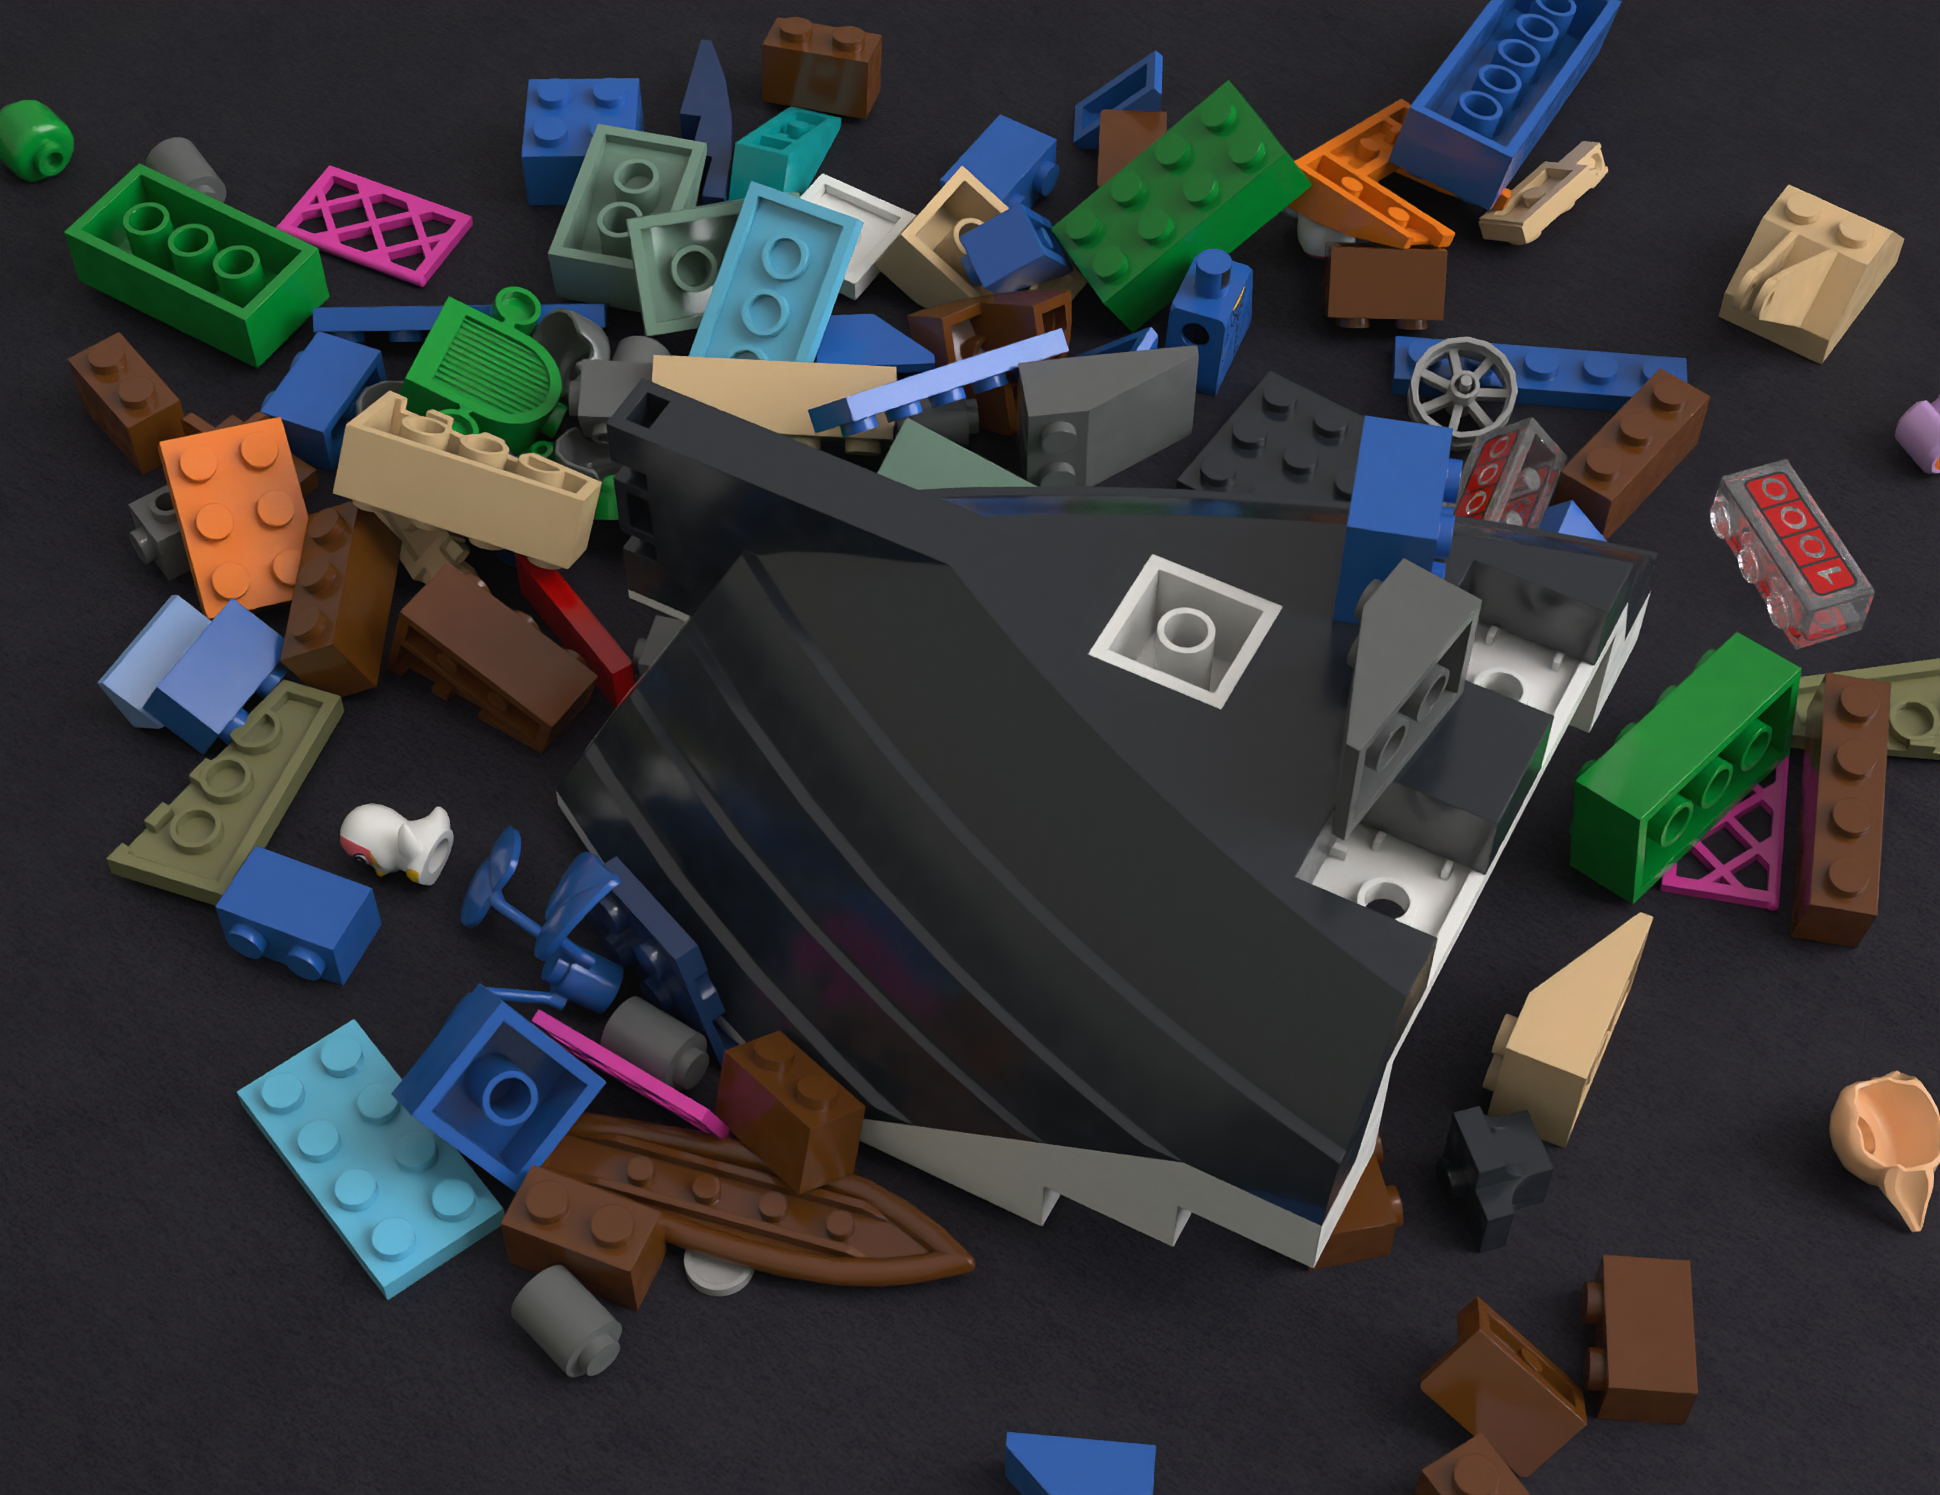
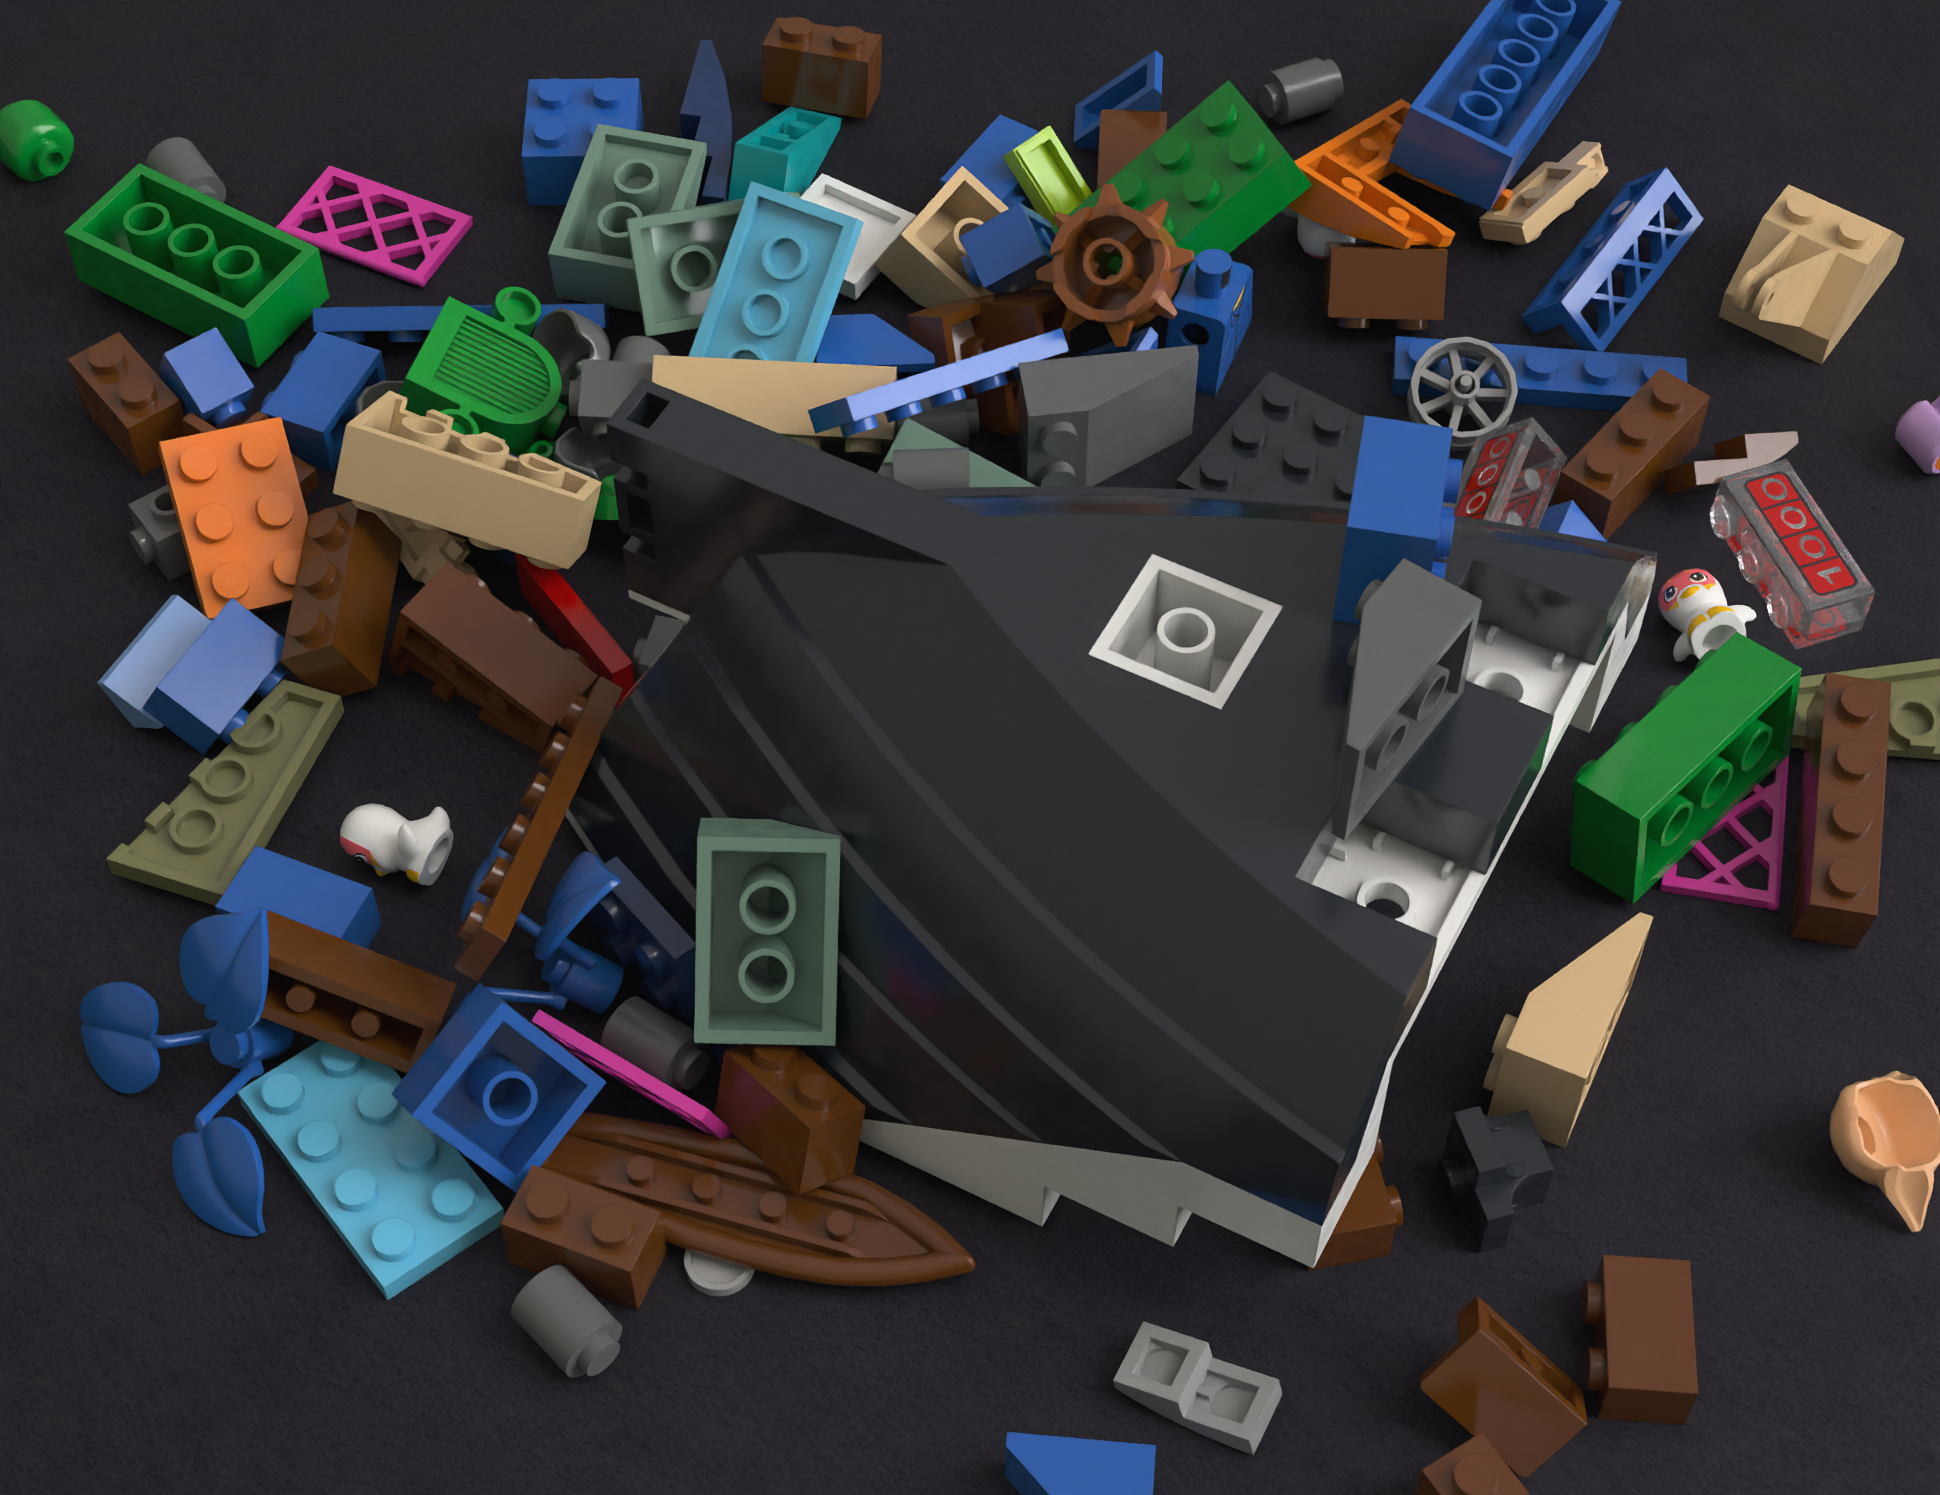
(207, 379): none -> slope
(226, 969): none -> blue plant
(351, 995): none -> reddish brown brick
(530, 837): none -> reddish brown plate
(766, 933): none -> sand green slope
(929, 468): none -> dark grey brick
(1047, 174): none -> lime tile
(1082, 259): none -> dark orange brick
(1197, 1391): none -> light grey slope
(1301, 90): none -> dark grey brick
(1614, 246): none -> blue fence
(1698, 609): none -> white animal
(1730, 457): none -> slope

